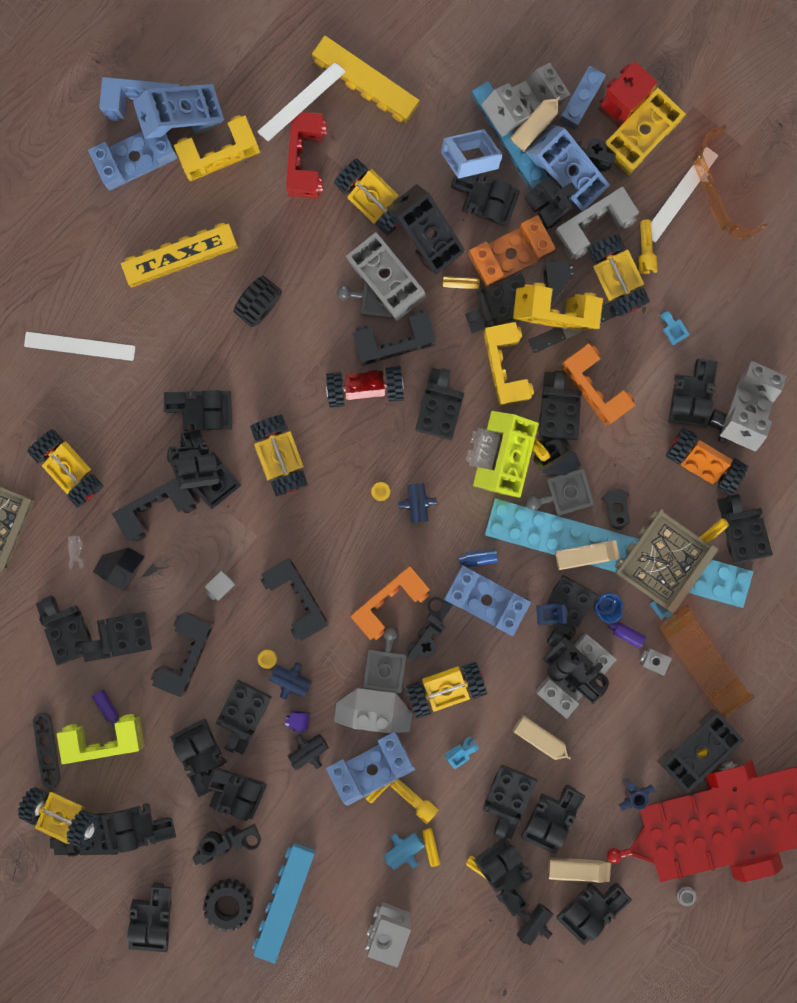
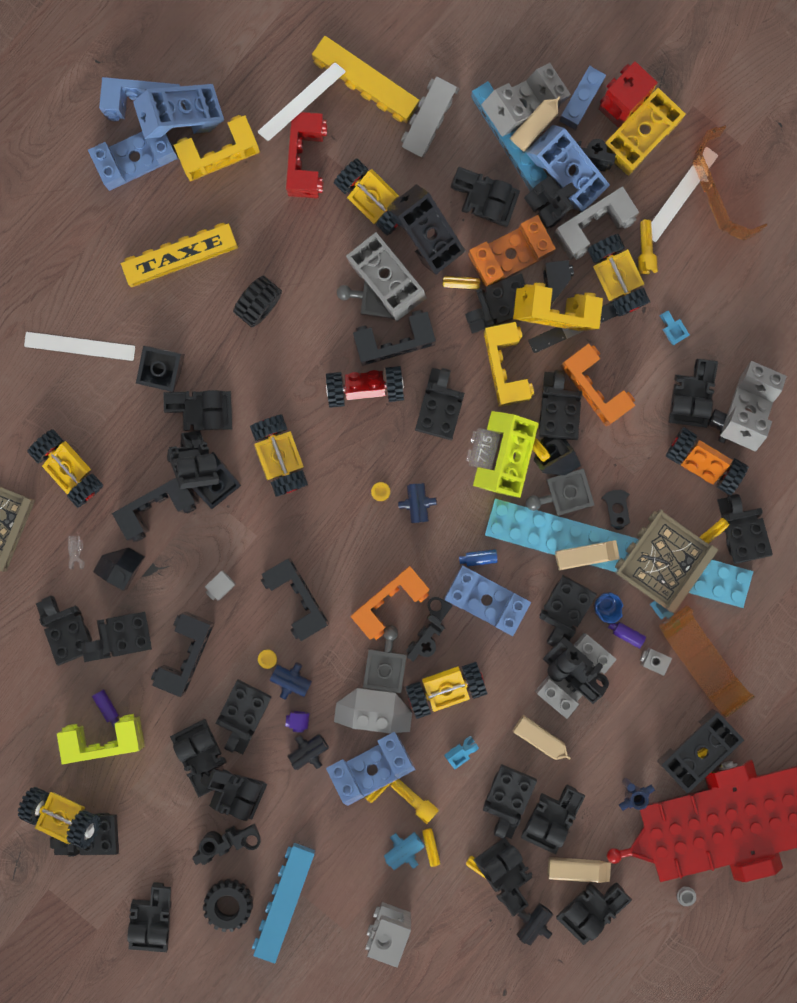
(43, 750): black beam -> none
(133, 828): black plate -> none
(159, 368): none -> black slope
(429, 116): none -> light grey wedge
(453, 148): light blue window -> none
(551, 613): dark blue bracket -> none

